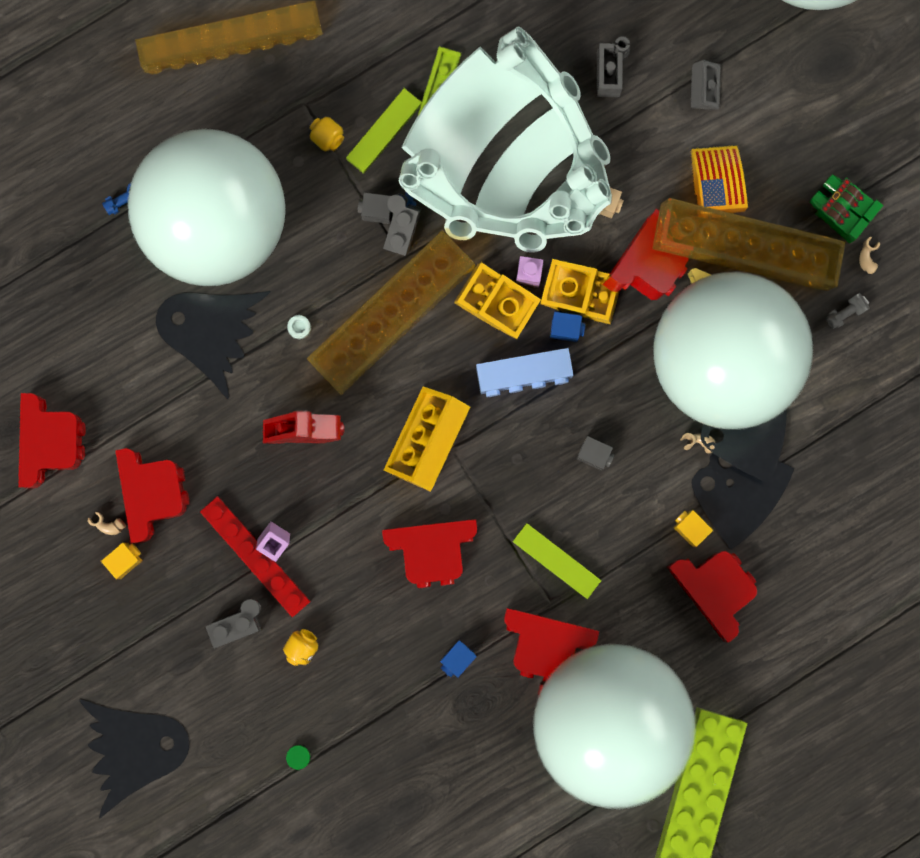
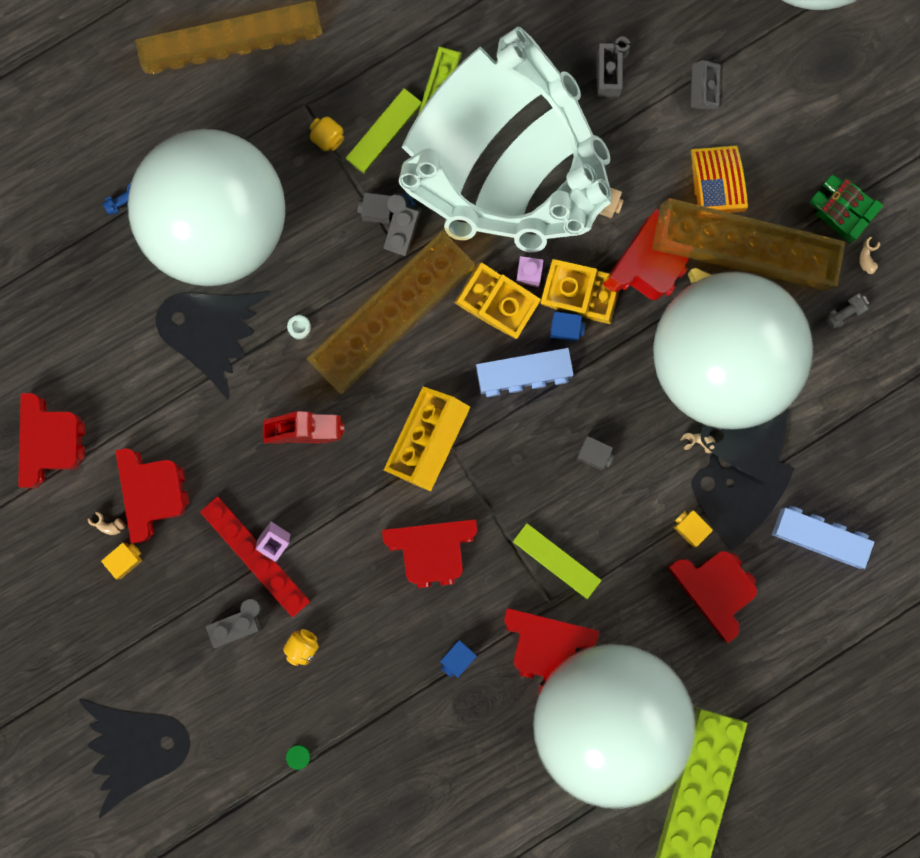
(823, 538): none -> light blue brick

